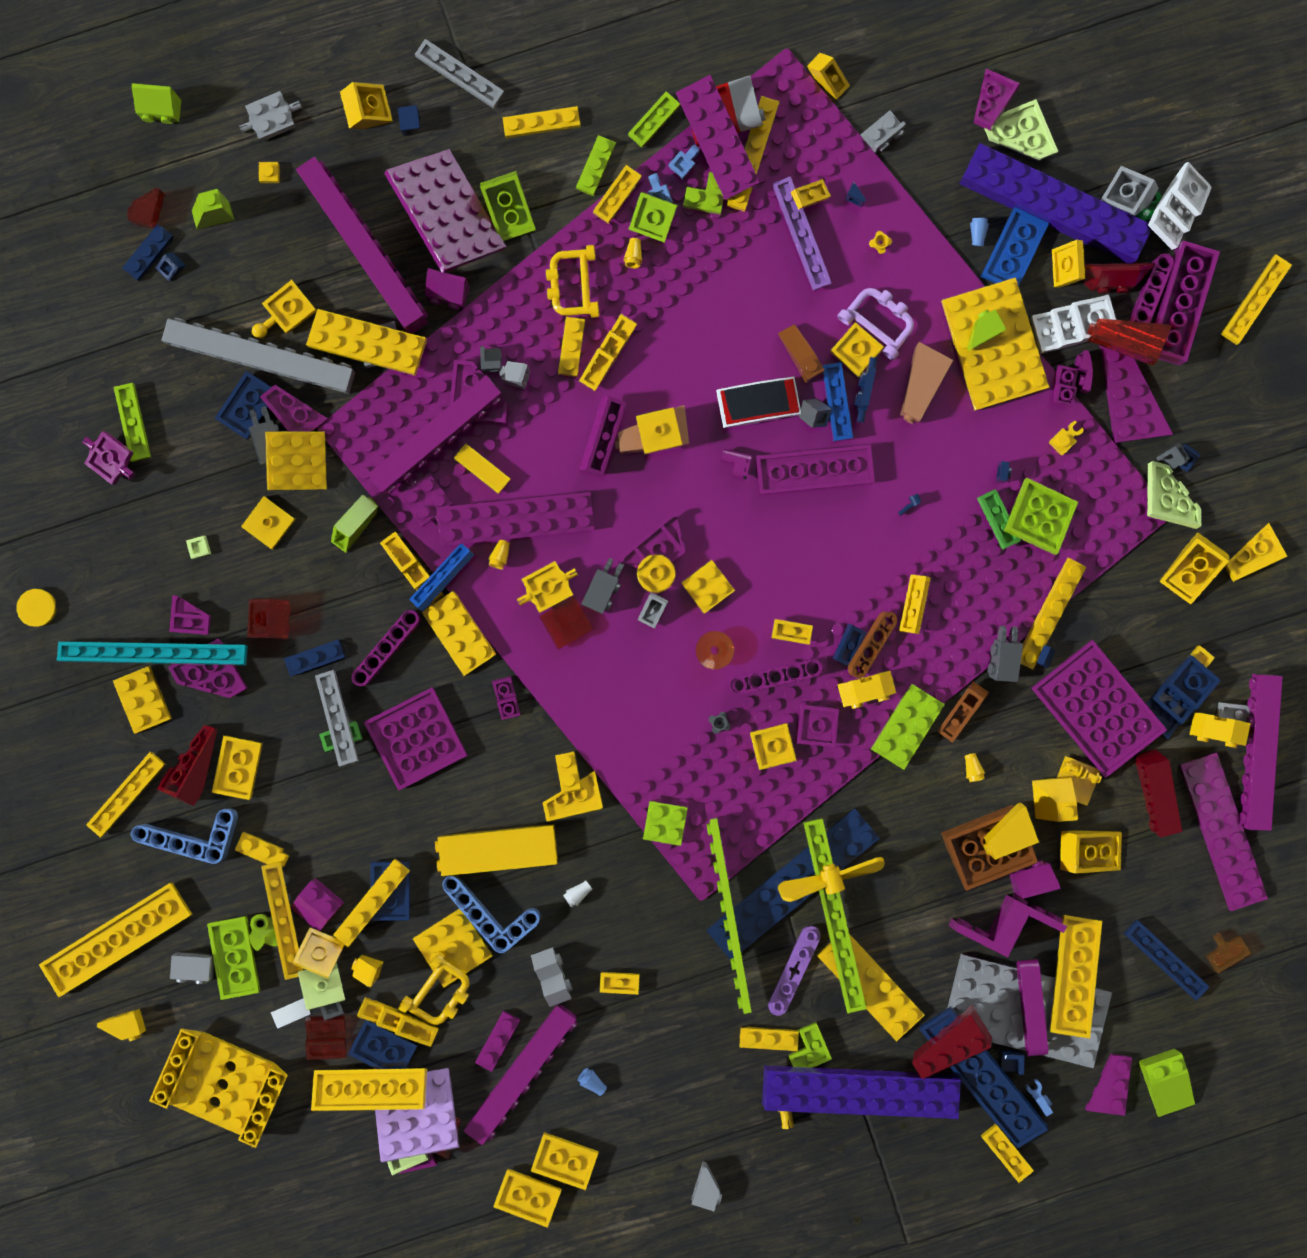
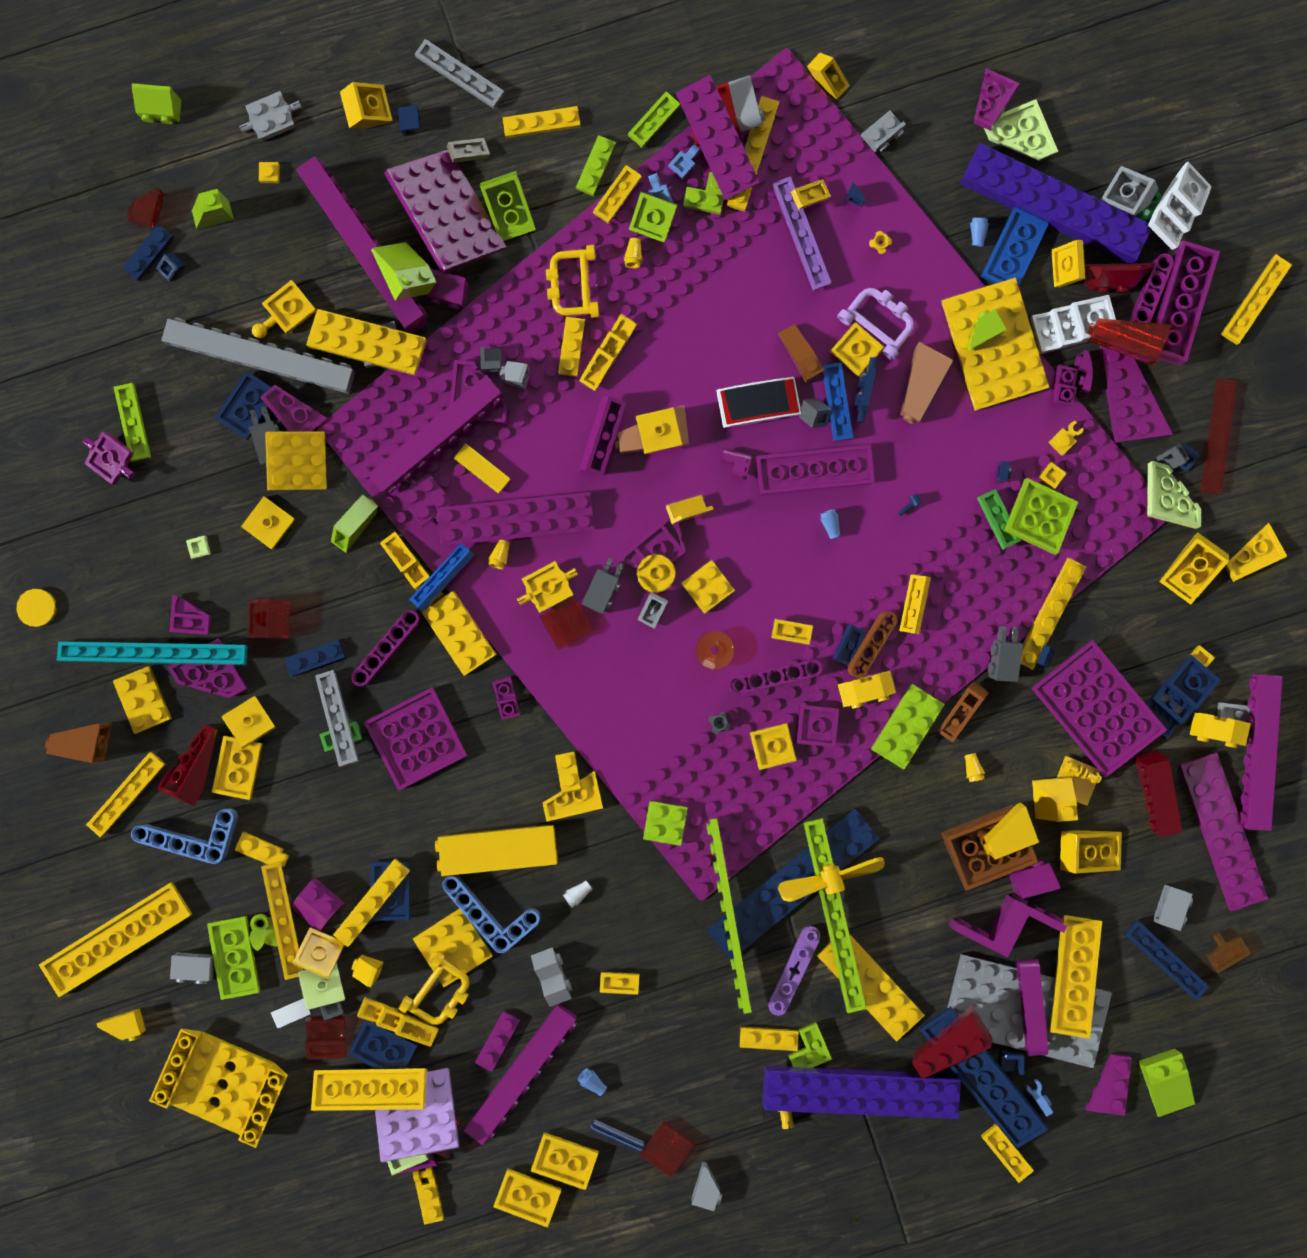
(81, 744): none -> dark orange slope
(248, 722): none -> yellow plate
(404, 271): none -> lime slope
(428, 1196): none -> yellow plate
(468, 150): none -> dark tan plate
(617, 1136): none -> dark blue axle
(667, 1149): none -> clear red slope
(687, 509): none -> yellow panel
(831, 523): none -> medium blue cone
(1052, 475): none -> yellow plate
(1173, 907): none -> light grey brick
(1218, 436): none -> clear red plate

